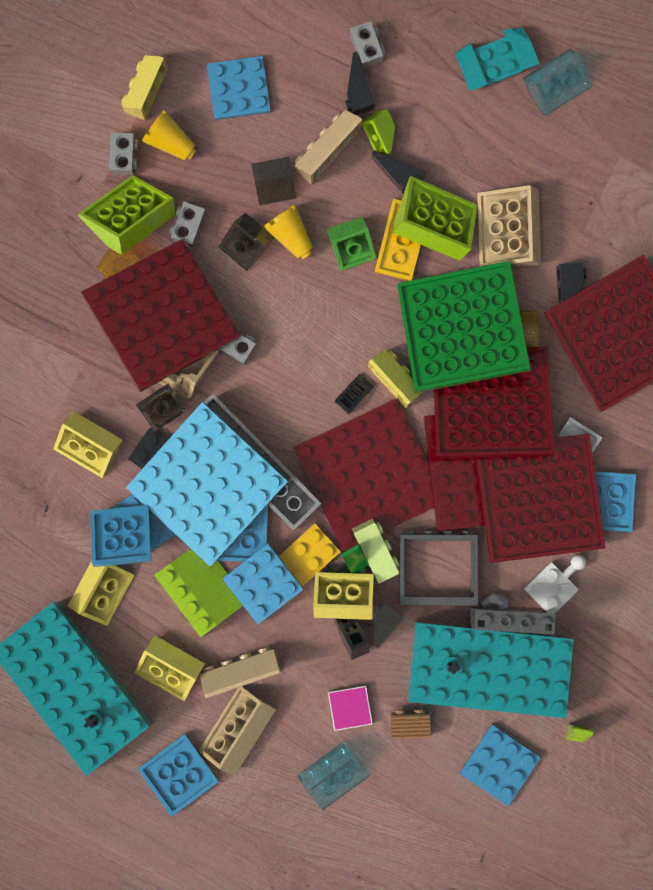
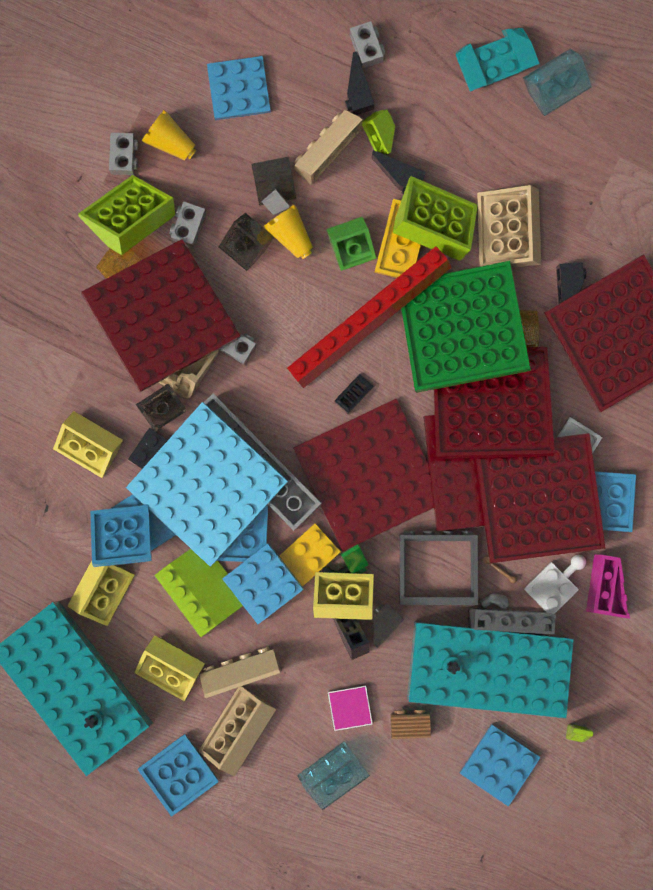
(144, 86): light yellow slope -> none
(275, 202): none -> light grey slope
(369, 317): none -> red brick
(376, 550): yellowish green brick -> none
(394, 377): light yellow slope -> none
(512, 579): none -> medium nougat hinge
(606, 588): none -> dark pink wedge

